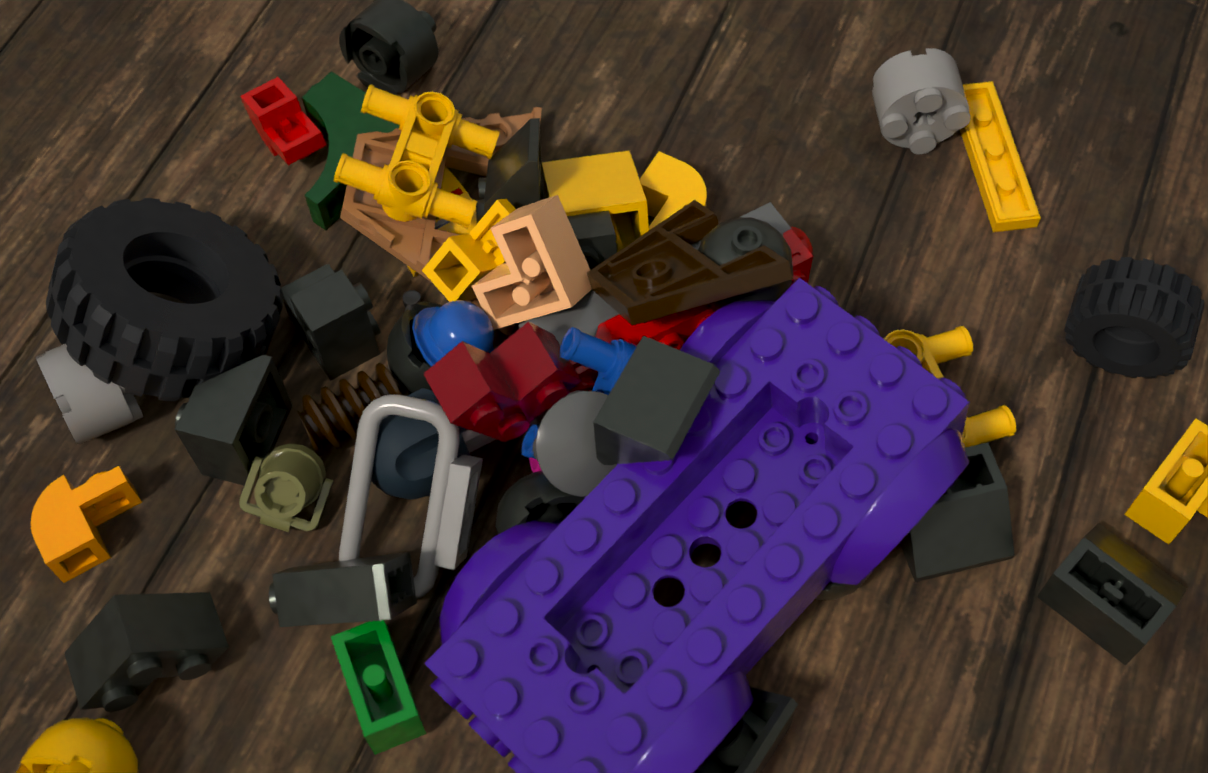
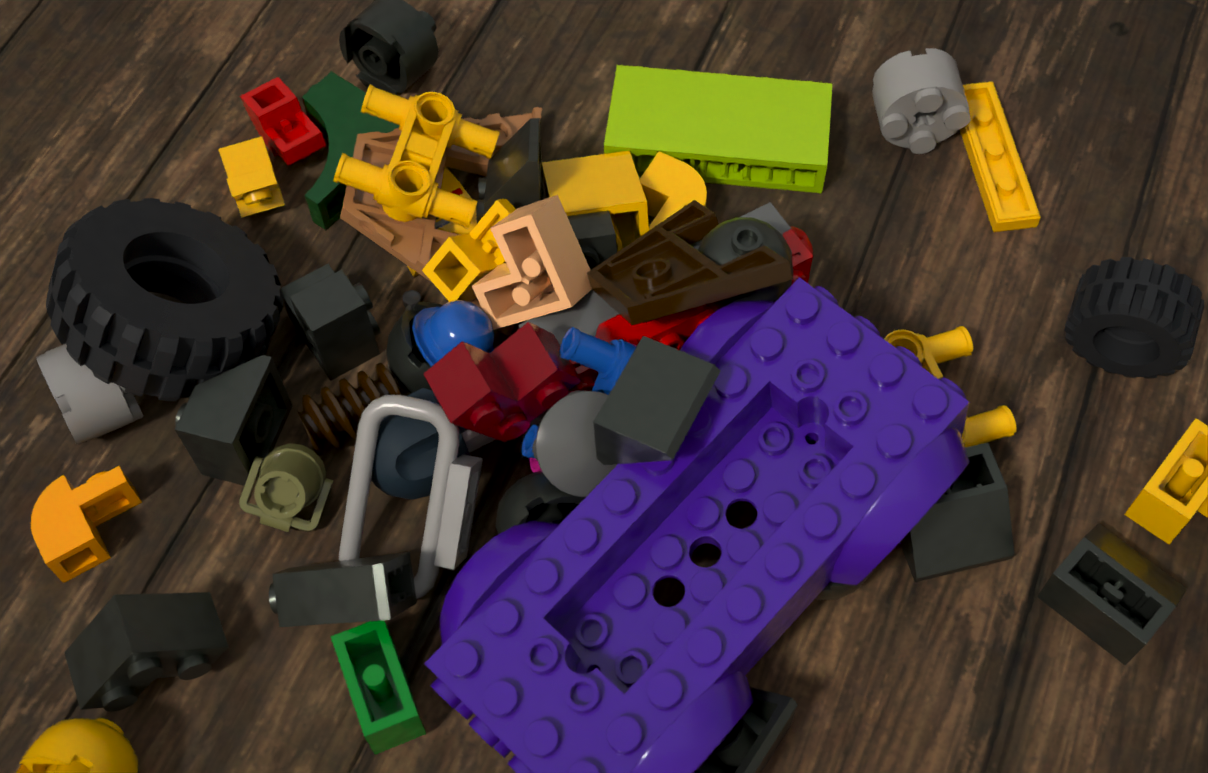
(251, 177): none -> yellow brick
(724, 125): none -> lime brick

